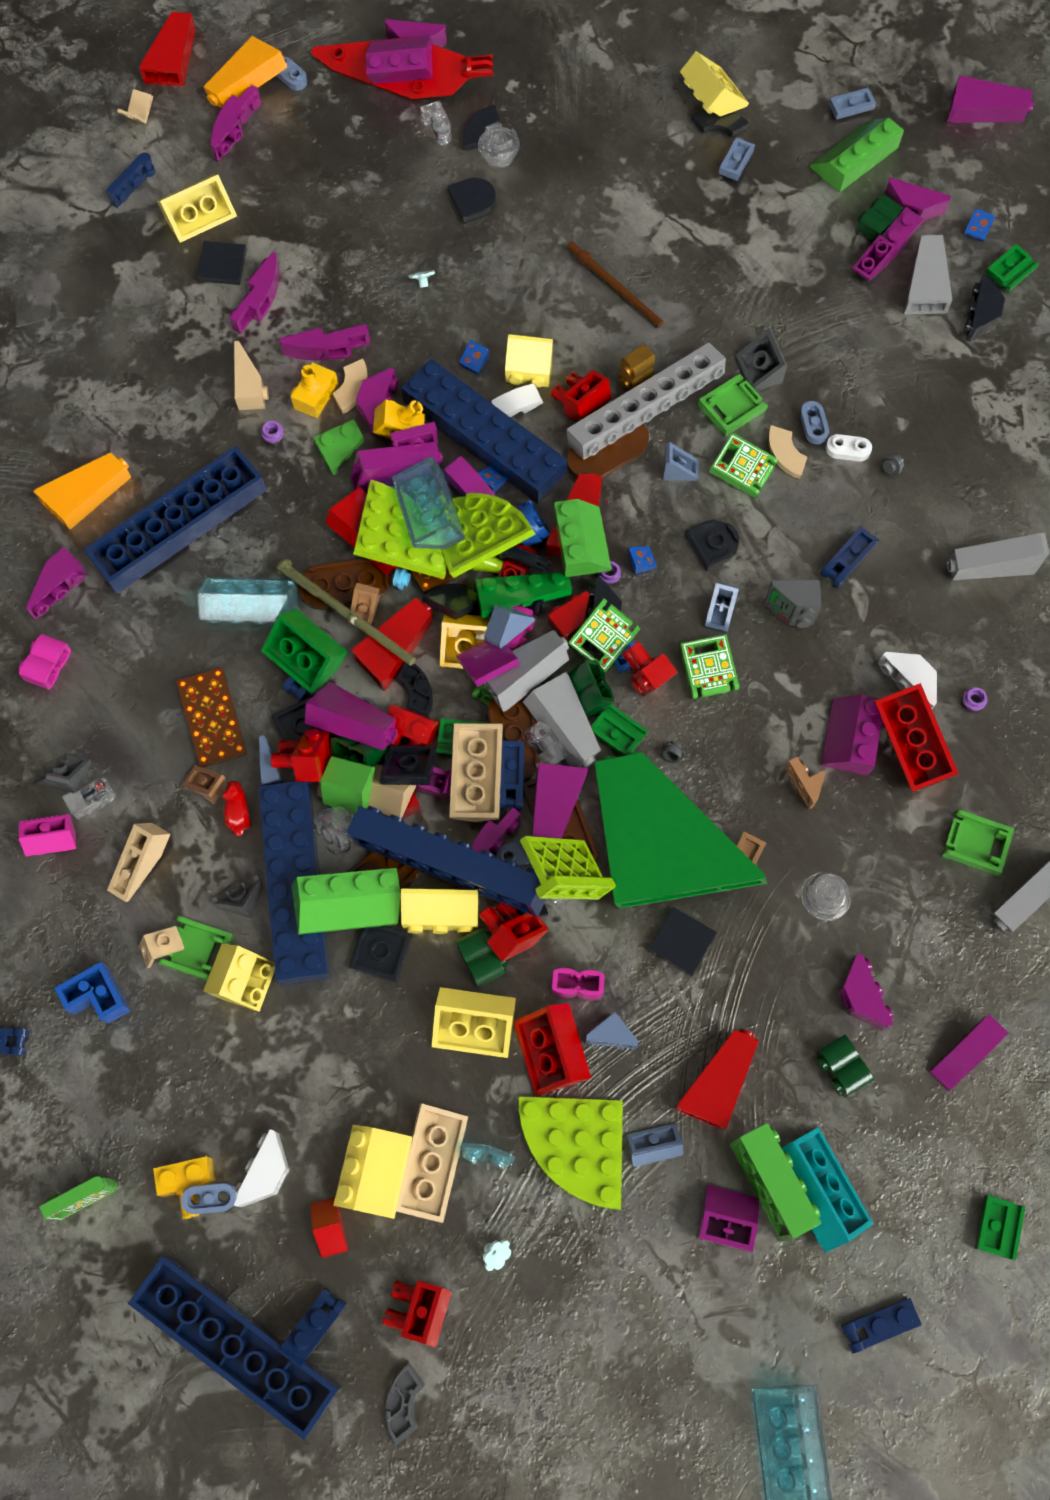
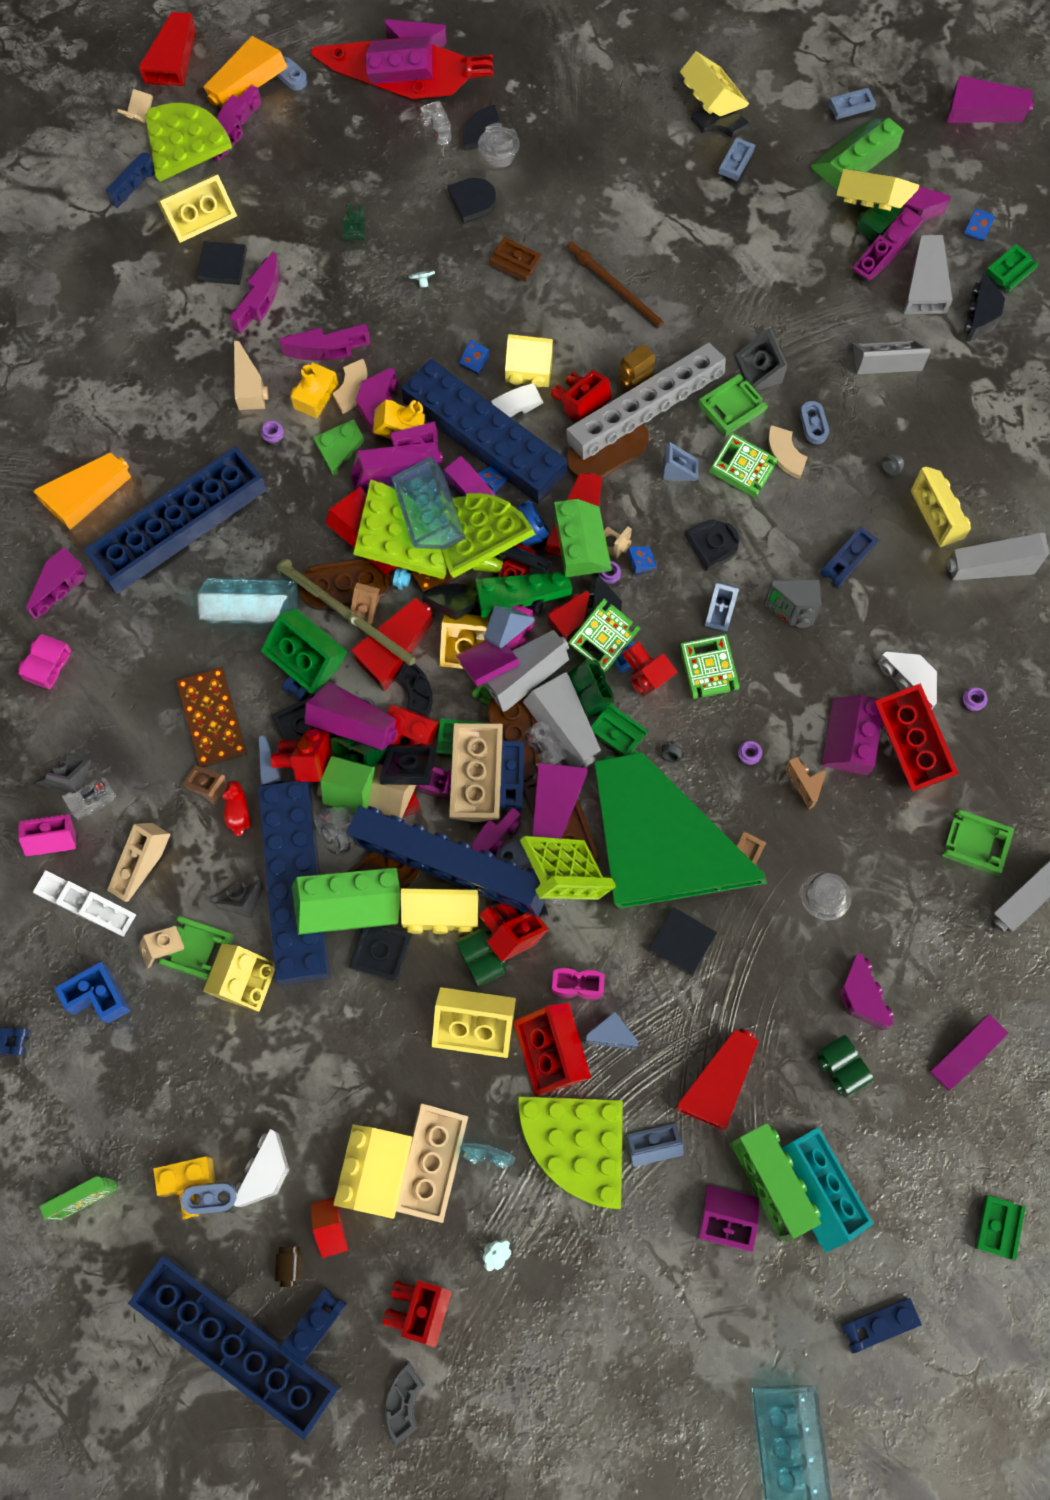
(84, 903): none -> white slope
(183, 137): none -> lime plate
(288, 1266): none -> dark brown brick
(354, 224): none -> clear green plate
(515, 259): none -> reddish brown plate
(622, 541): none -> tan bracket
(752, 746): none -> medium lavender plate
(849, 447): white plate -> none
(875, 189): none -> light yellow slope
(890, 356): none -> light grey slope
(940, 507): none -> light yellow slope

